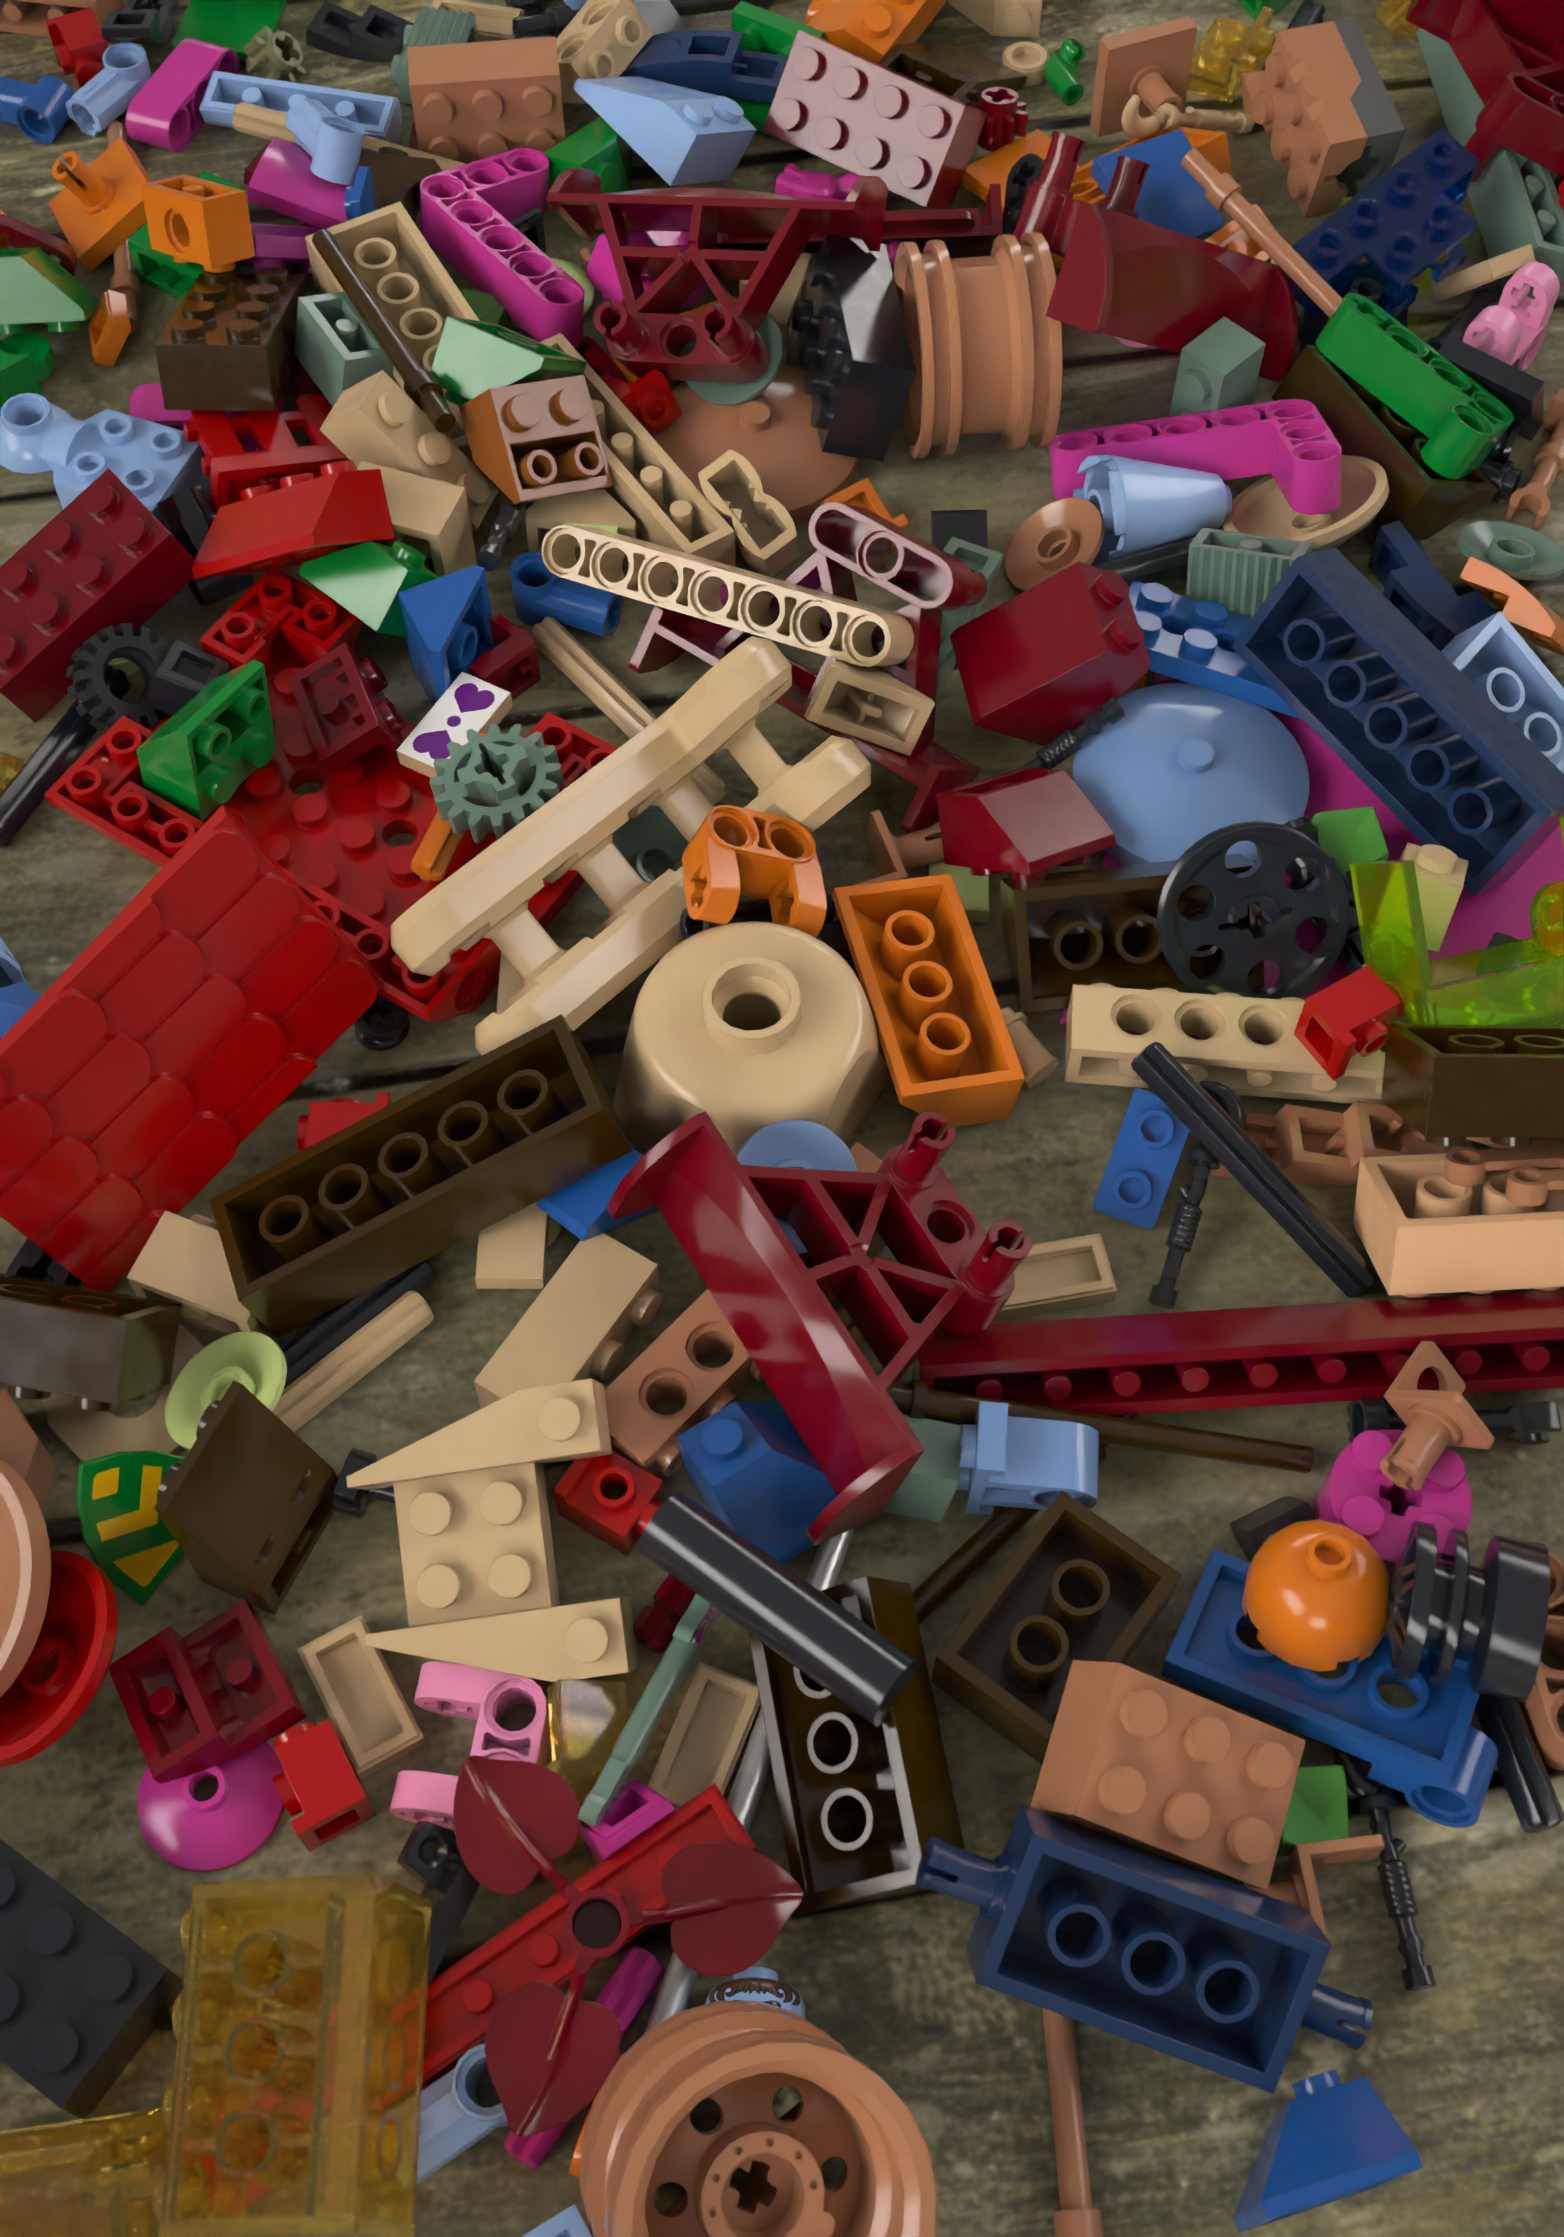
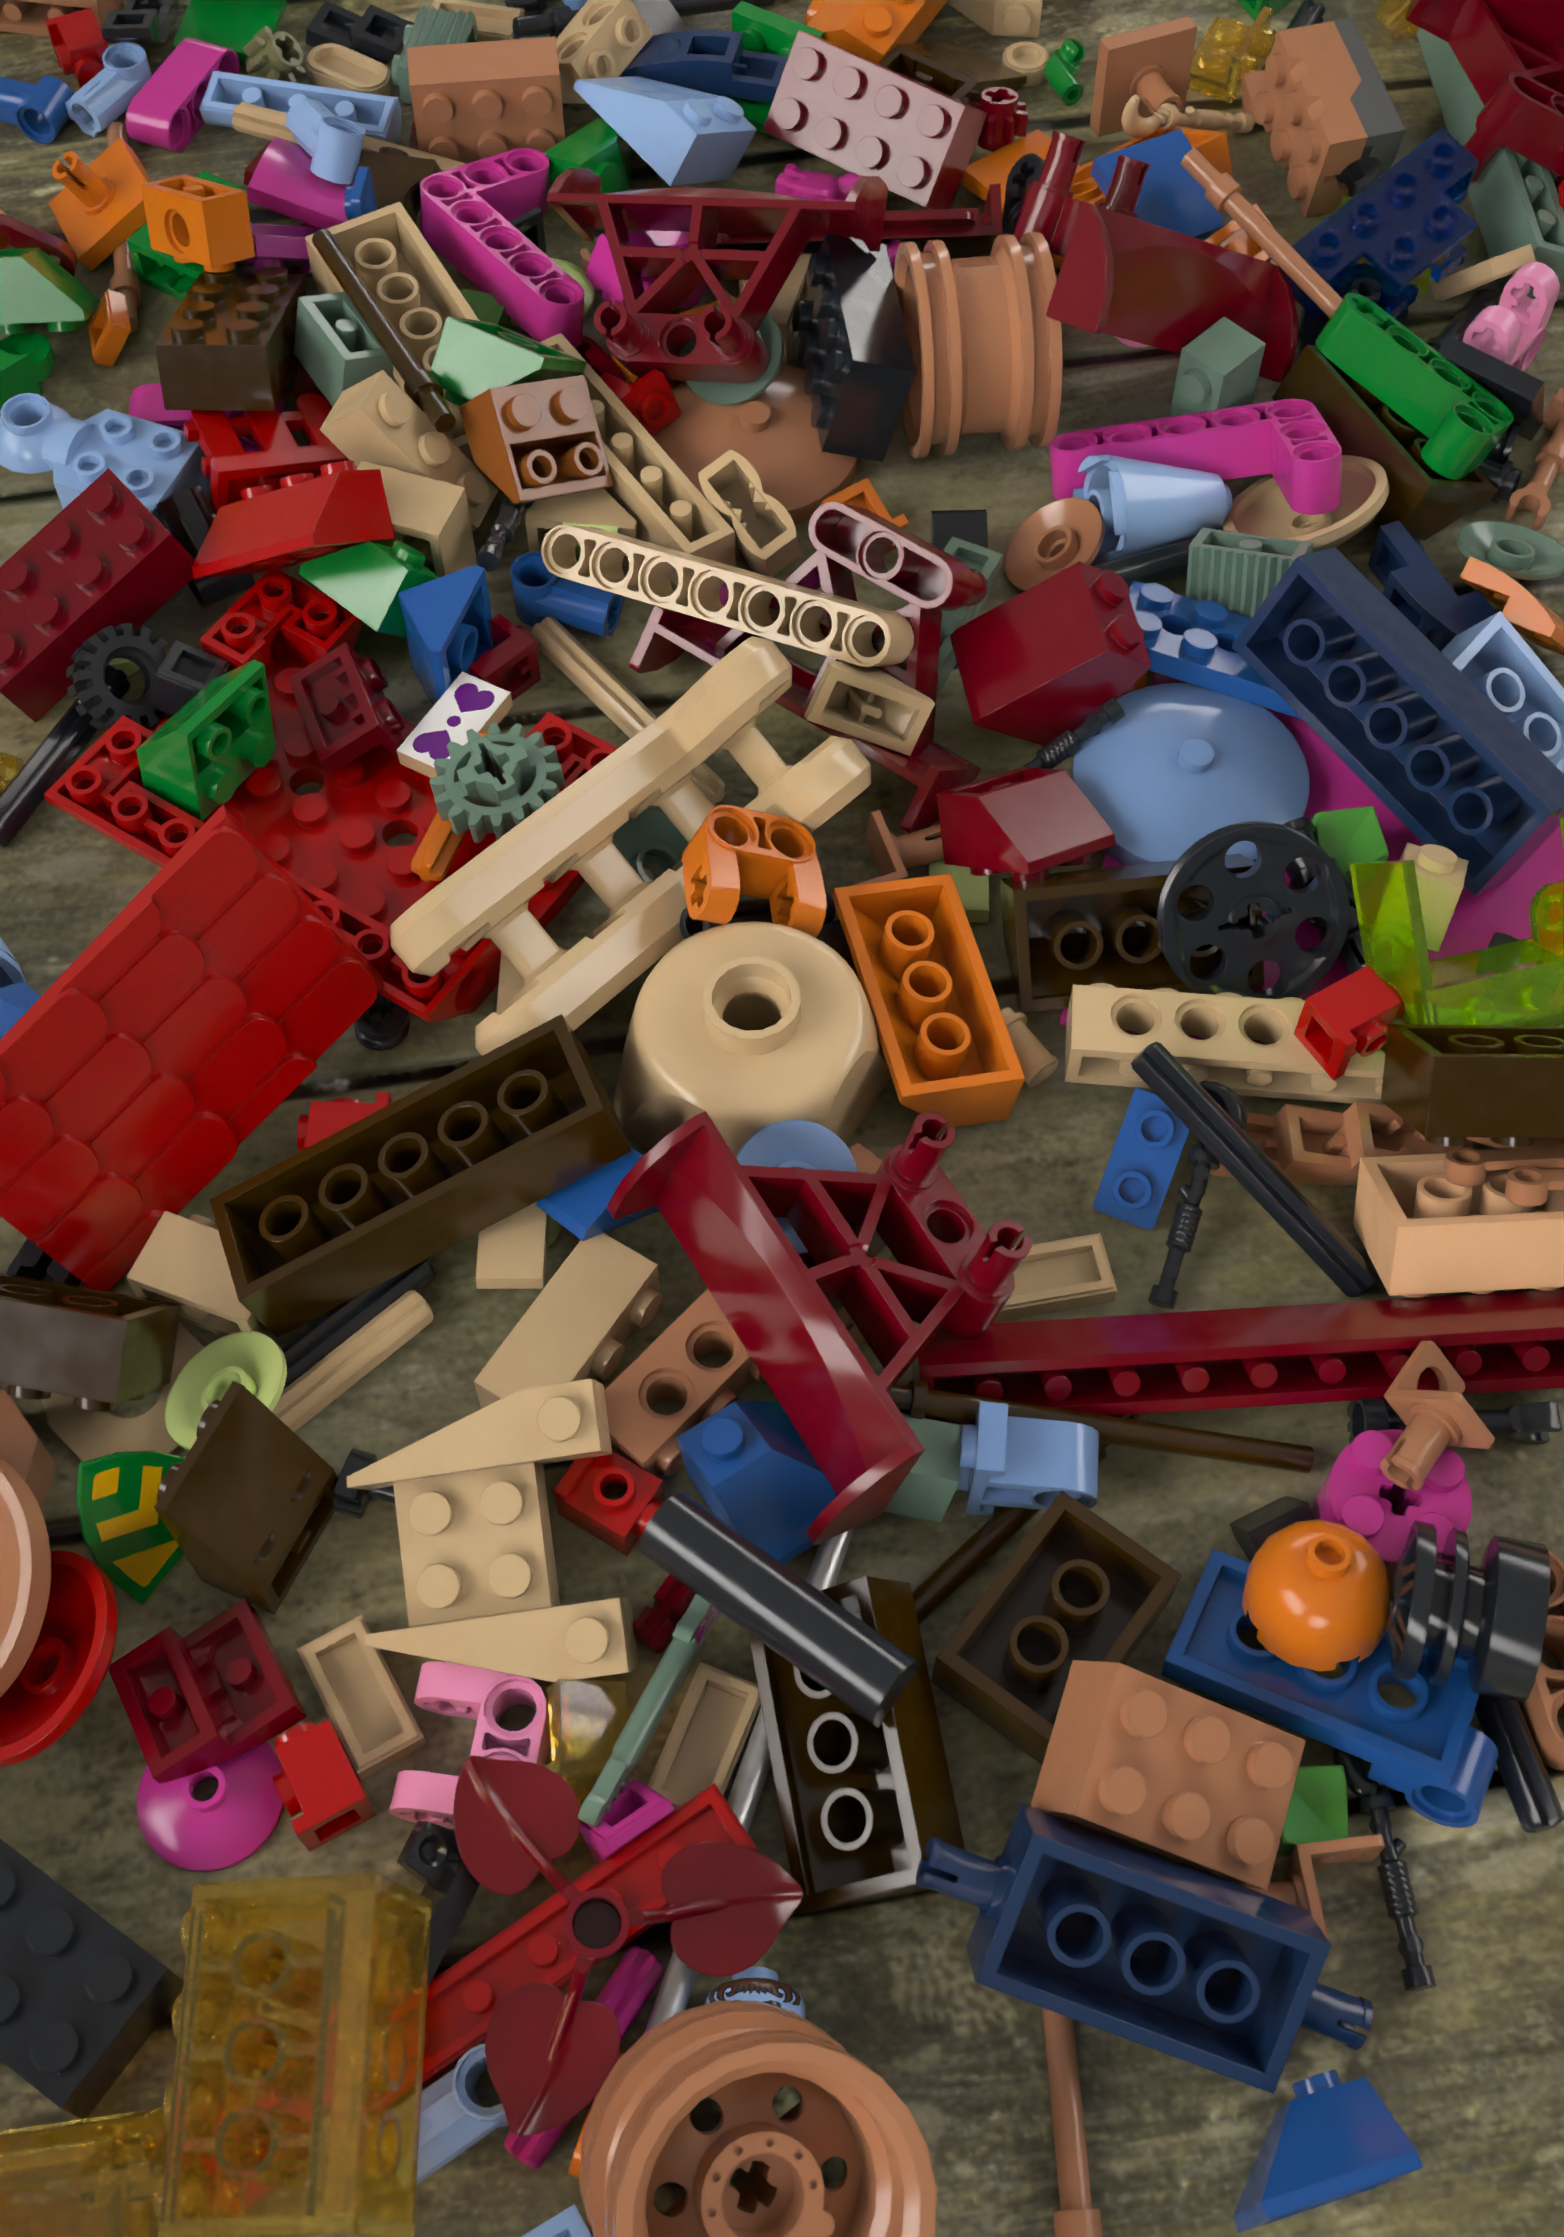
(345, 69): none -> tan tile

